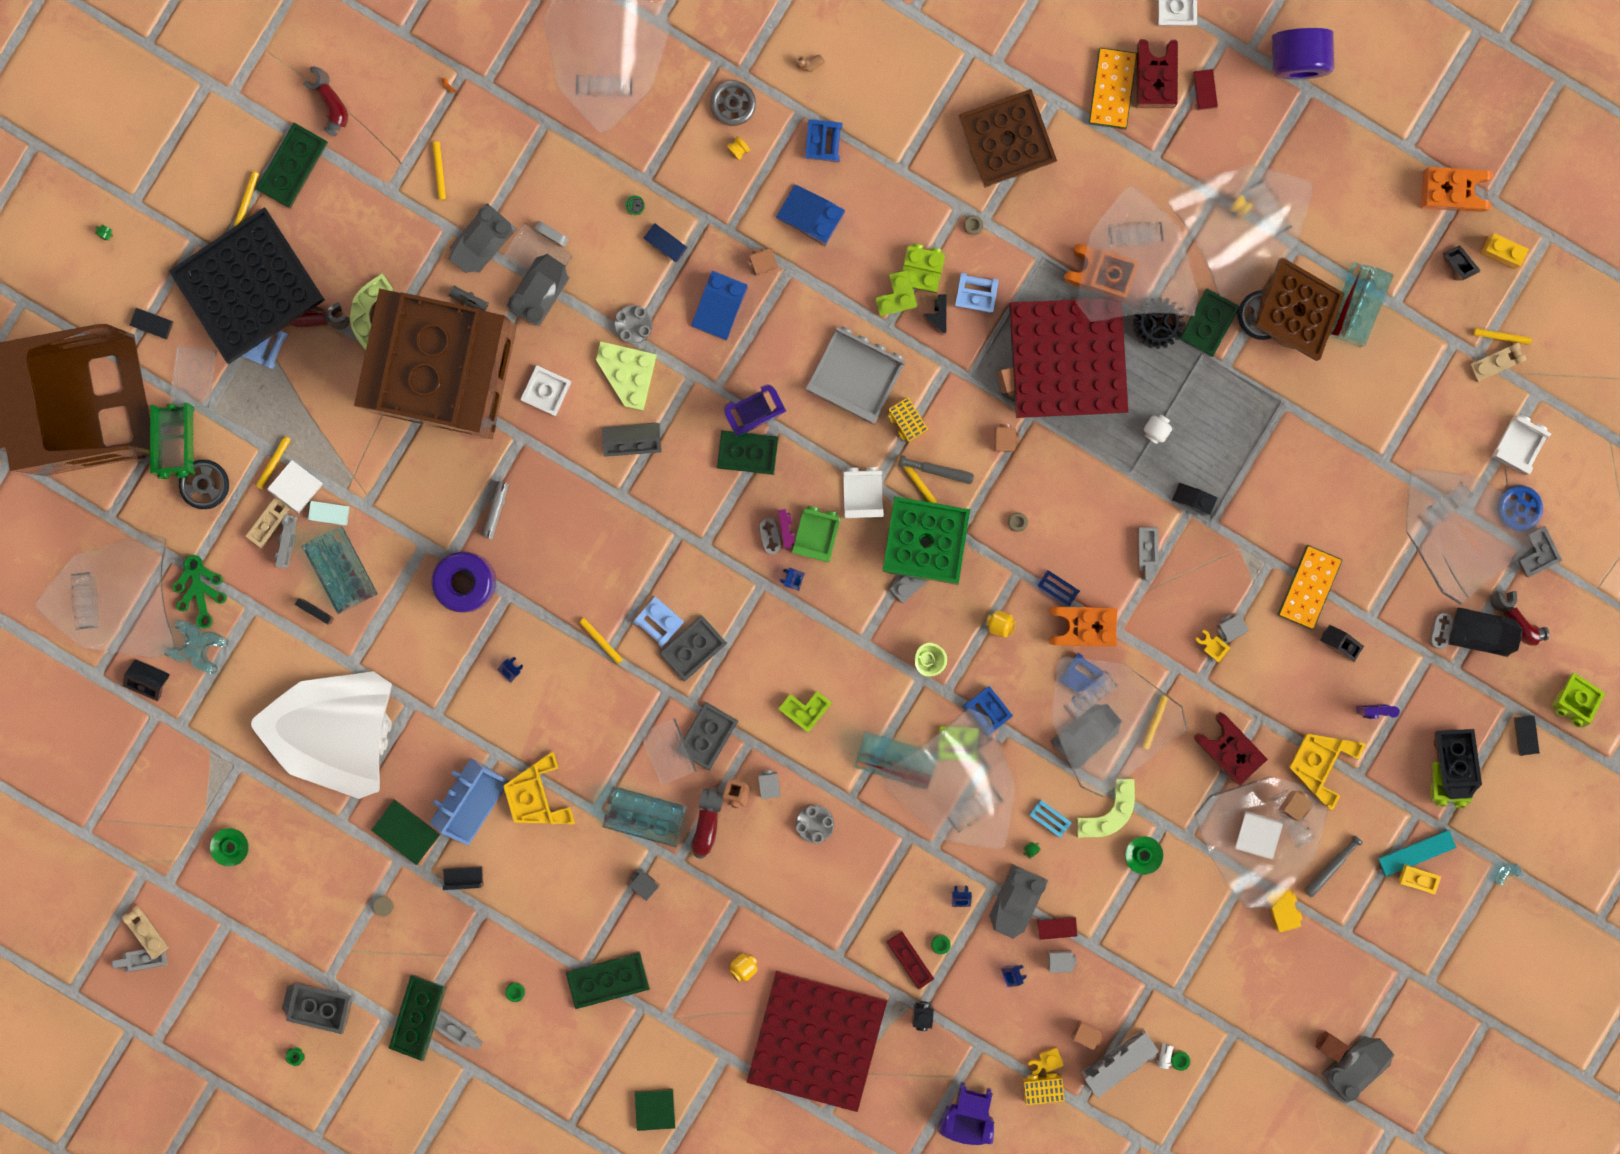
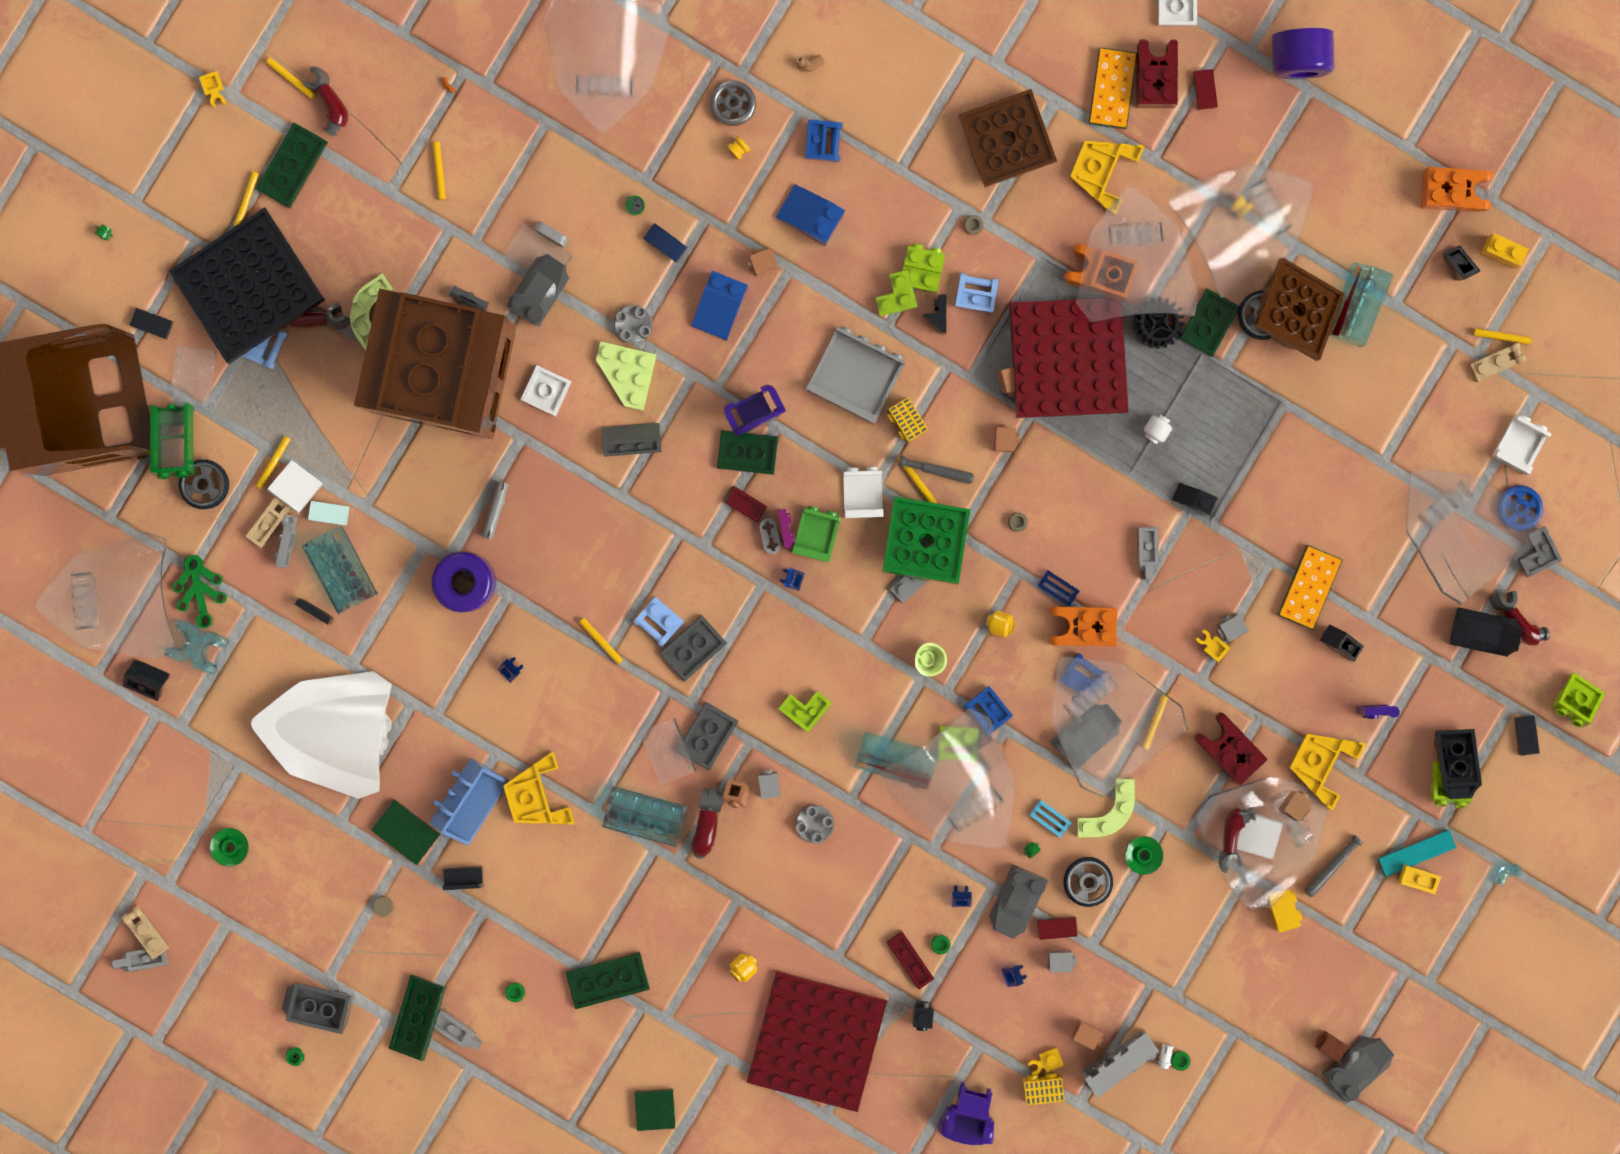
(212, 86): none -> yellow plate
(289, 77): none -> yellow bar
(481, 240): dark grey slope -> none
(643, 884): dark grey brick -> none
(746, 504): none -> dark red tile
(1096, 165): none -> yellow wing
(1105, 879): none -> light grey wheel
(1233, 825): none -> piece
(1436, 629): light grey beam -> none

